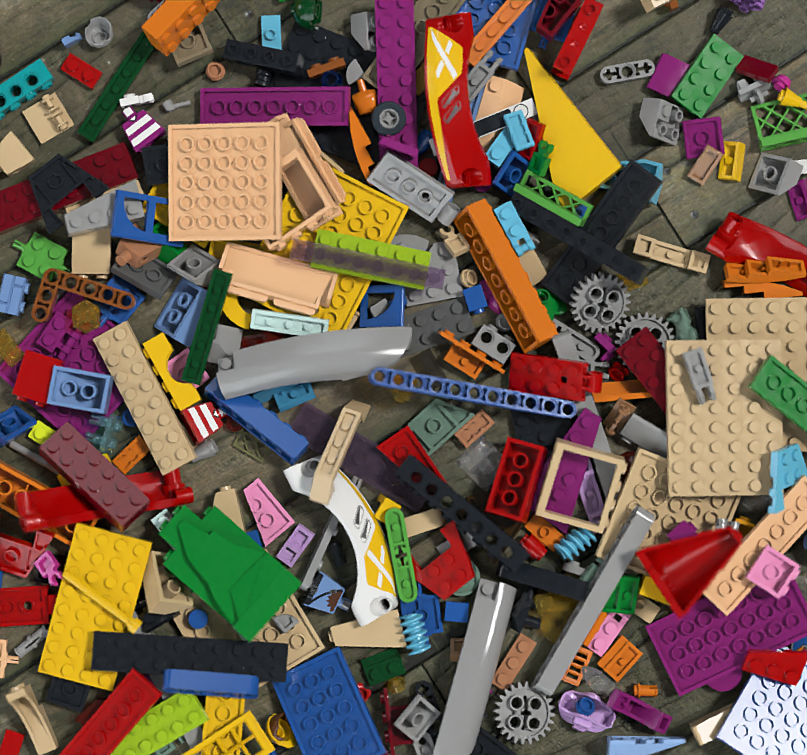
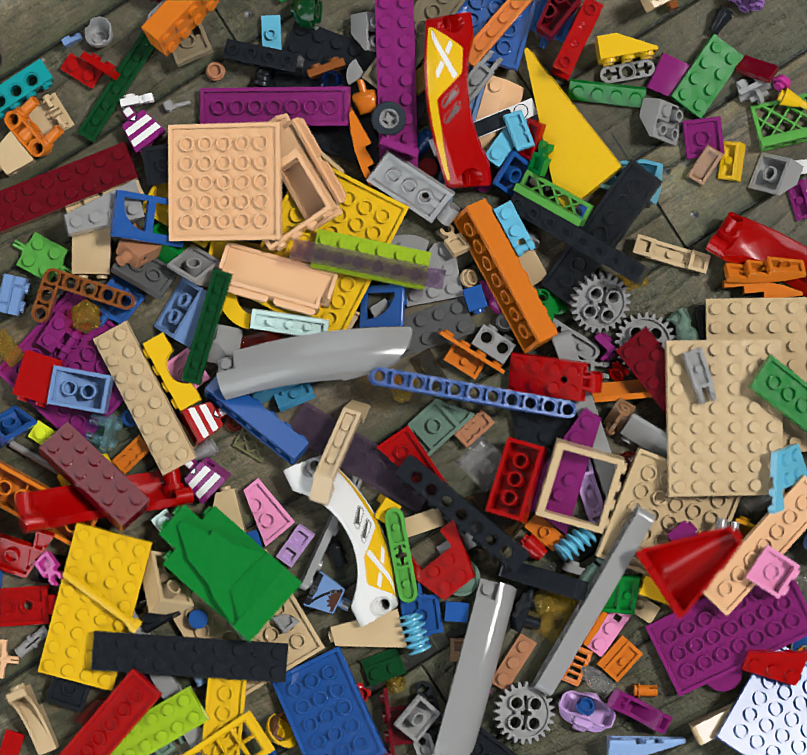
(28, 132): none -> orange piece
(55, 182): black wing -> none
(95, 61): none -> red plate
(205, 478): none -> magenta torso
(210, 684): blue beam -> none
(606, 93): none -> green plate
(618, 47): none -> yellow slope

